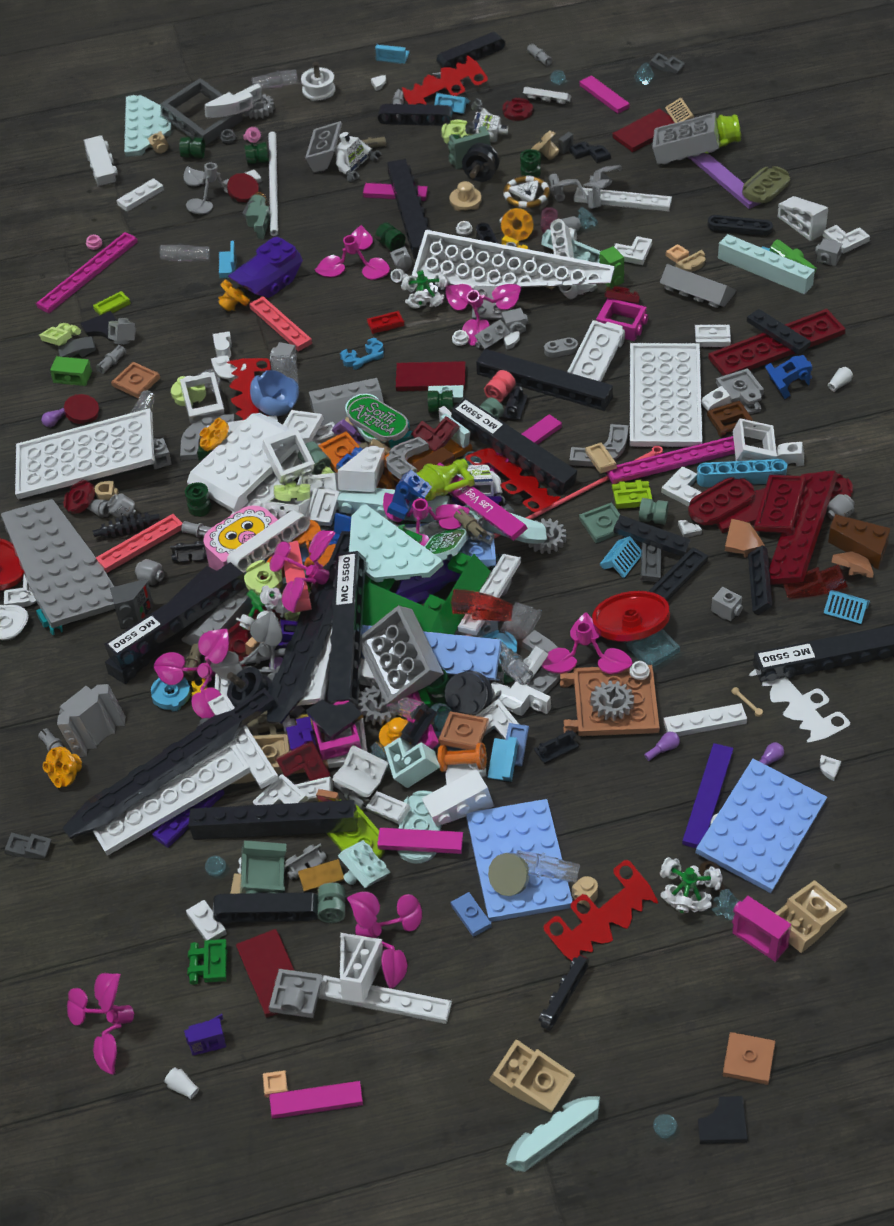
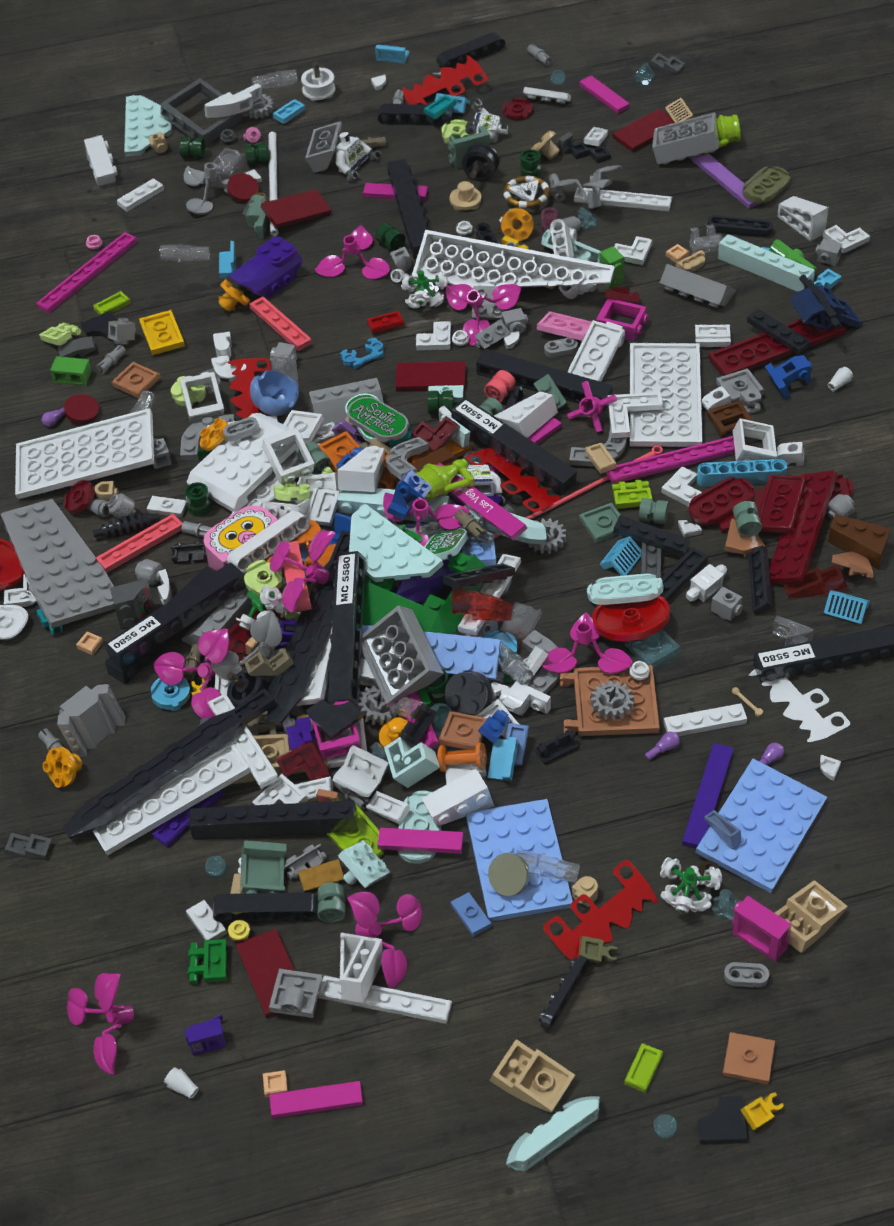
(89, 643): none -> light nougat tile
(161, 332): none -> yellow plate
(164, 590): none -> white slope
(167, 506): none -> white plate
(228, 161): none -> clear plate
(239, 930): none -> light yellow plate
(241, 429): none -> light grey plate
(260, 666): none -> dark tan slope
(289, 111): none -> medium azure plate
(296, 208): none -> dark red tile
(438, 340): none -> white plate
(440, 106): none -> teal tile
(478, 575): none -> black plate
(494, 725): none -> blue plate
(530, 413): none -> white wedge
(548, 386): none -> sand green plate
(564, 325): none -> bright pink tile
(588, 402): none -> dark pink bar
(594, 950): none -> olive plate
(595, 136): none -> white plate
(625, 589): none -> light aqua tile
(630, 402): none -> white plate
(643, 1068): none -> lime tile
(706, 582): none -> white piece
(707, 243): none -> clear plate
(724, 829): none -> sand blue piece
(746, 974): none -> light grey plate
(747, 518): none -> sand green wheel
(760, 1111): none -> yellow plate
(792, 631): none -> clear slope
(822, 308): none -> dark blue piece
(828, 279): none -> medium azure plate

